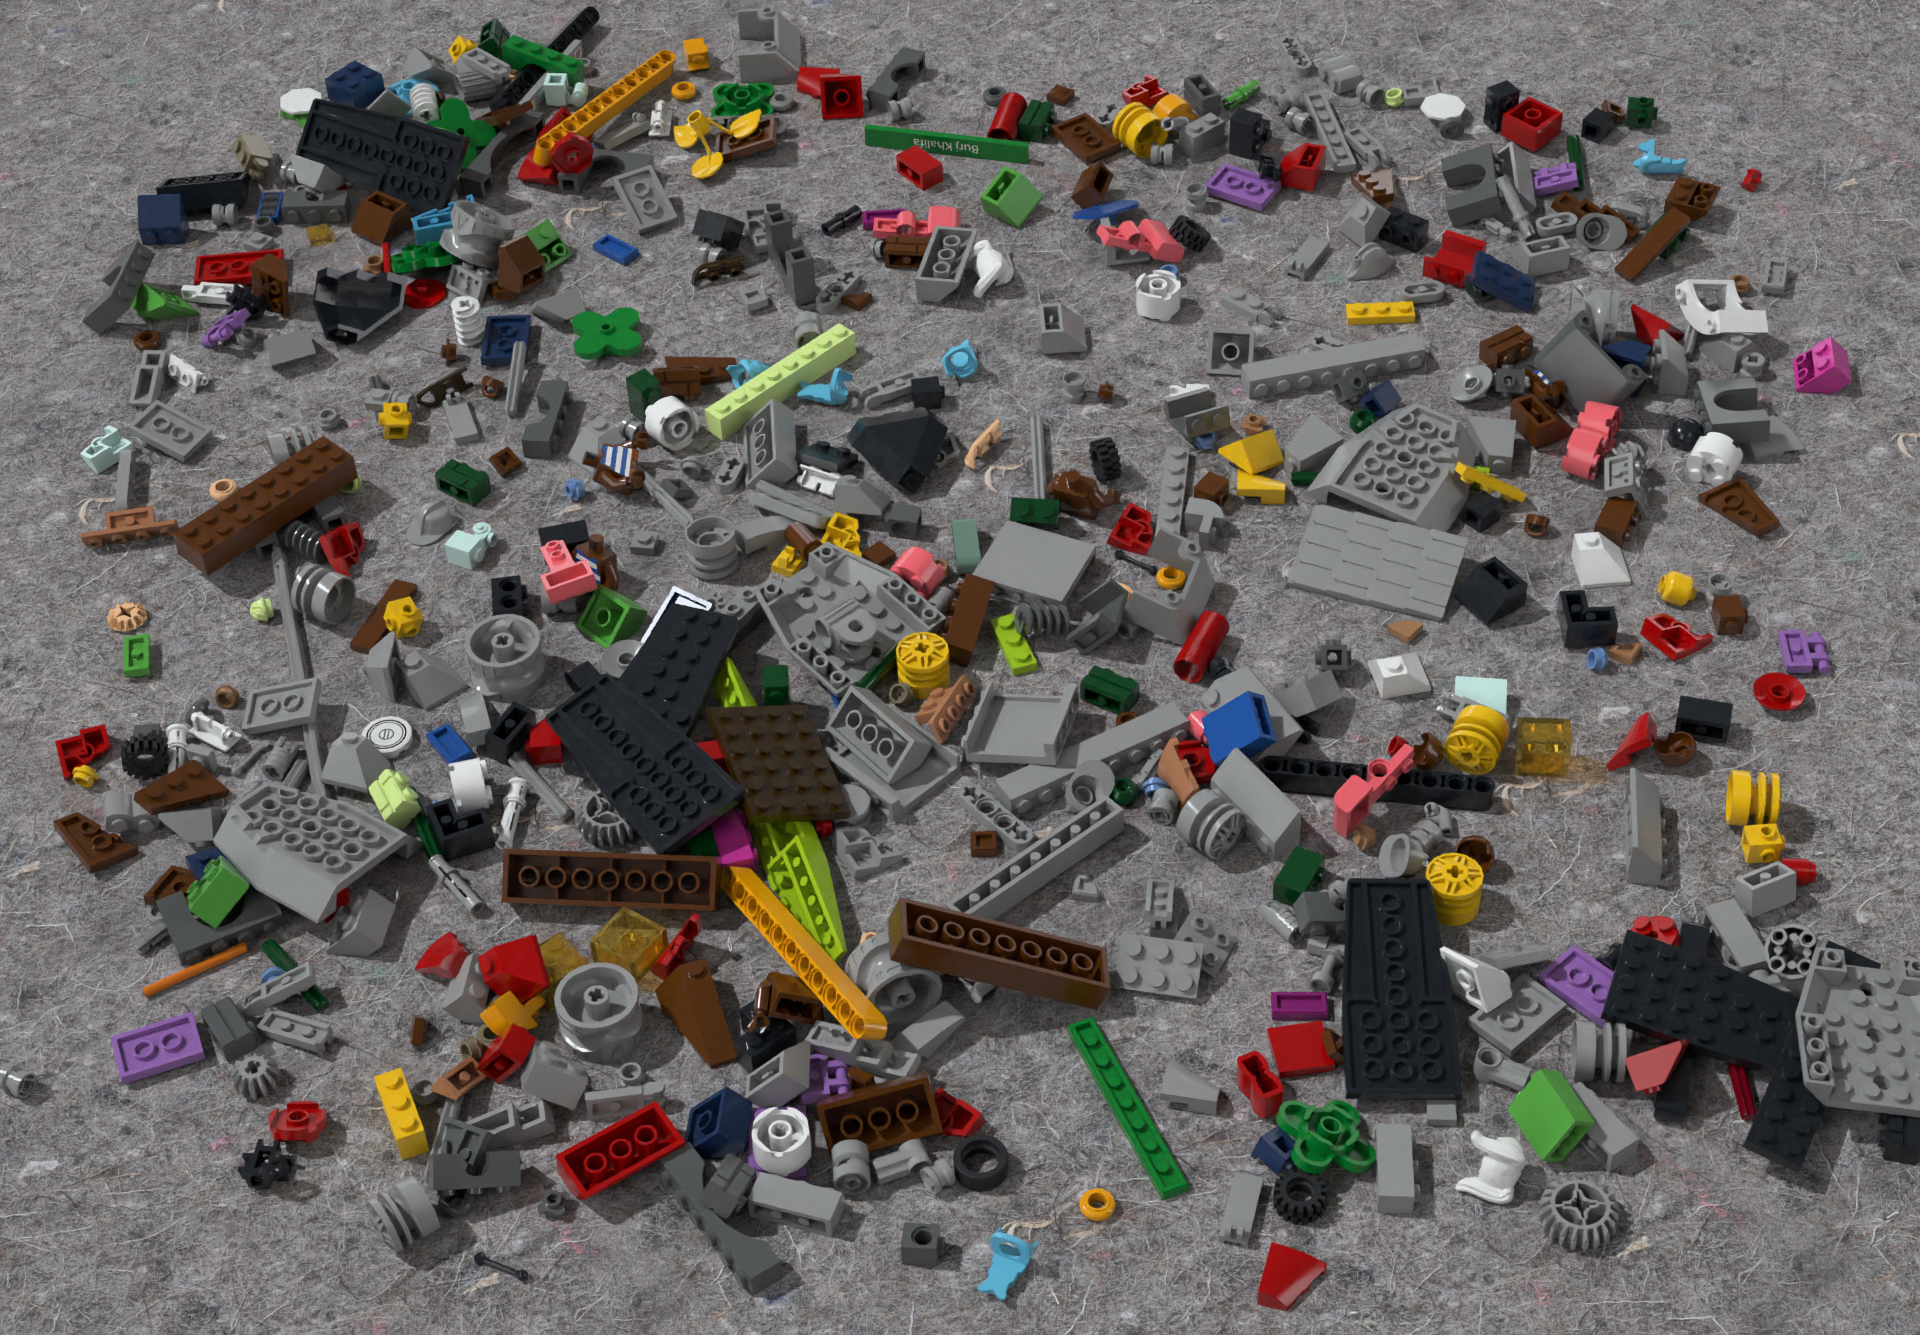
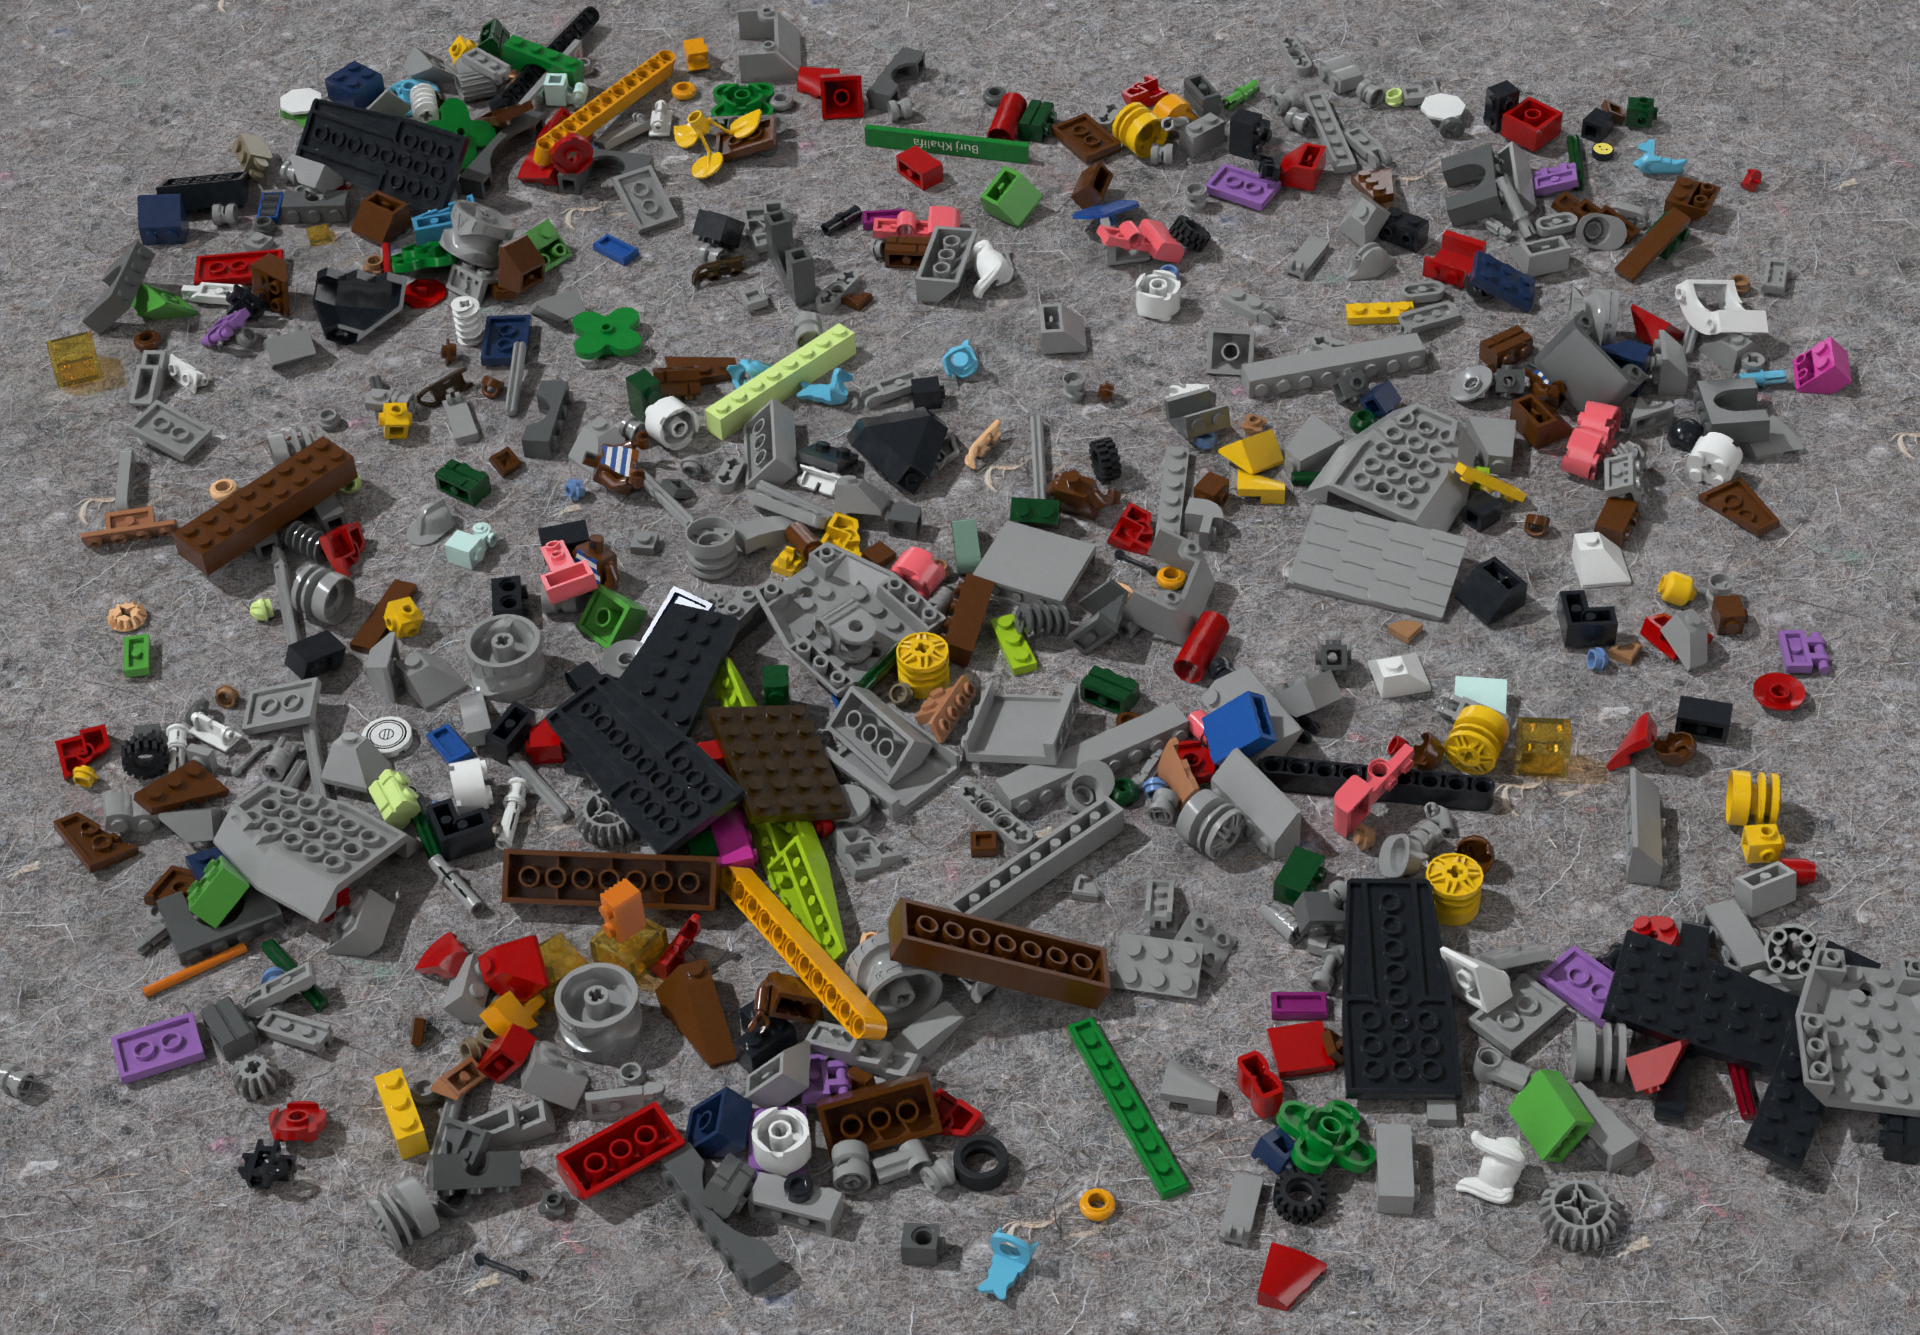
(74, 359): none -> clear yellow piece
(106, 450): light aqua slope -> none
(315, 655): none -> black brick
(622, 911): none -> orange brick
(798, 1188): none -> black tile
(1060, 95): reddish brown tile -> none
(1428, 317): none -> light grey hinge
(1602, 151): none -> tile
(1650, 418): none -> light grey slope
(1687, 638): none -> light grey slope
(1766, 377): none -> medium azure axle

